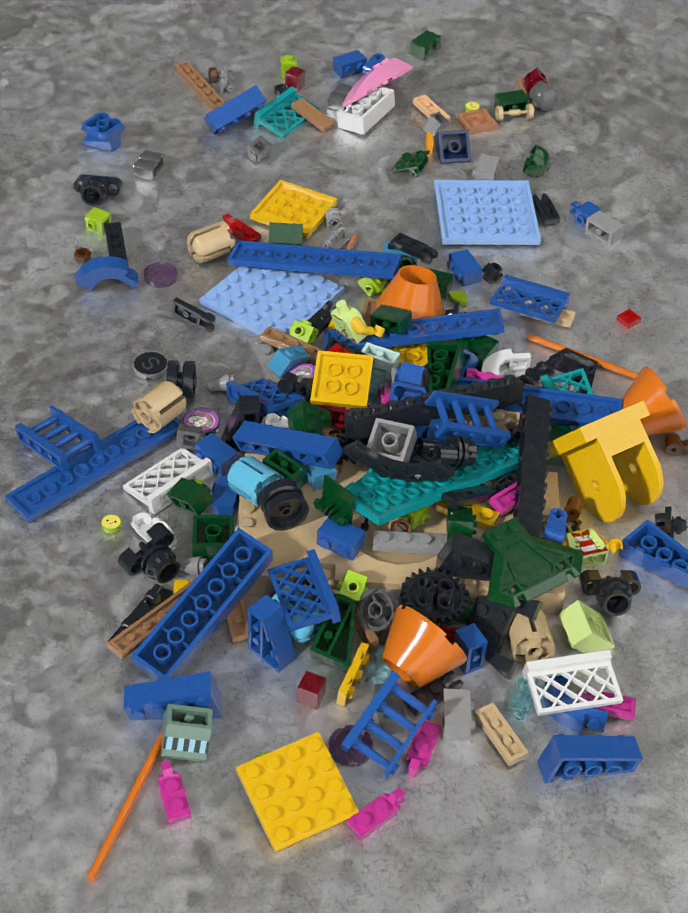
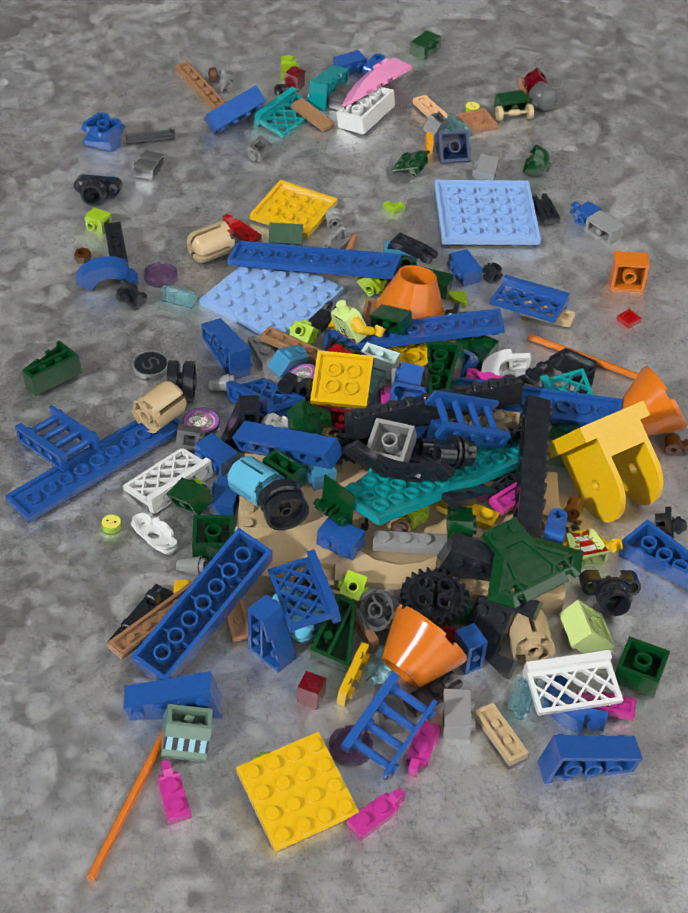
(52, 369): none -> dark green wedge
(129, 293): none -> black hips
(150, 136): none -> black axle
(153, 558): black beam -> none
(183, 298): none -> clear light blue hinge
(193, 315): black hinge -> none
(227, 348): none -> blue wedge
(325, 84): none -> teal wedge
(394, 208): none -> lime tile
(455, 124): none -> clear light blue hinge
(629, 271): none -> orange brick
(641, 666): none -> dark green brick

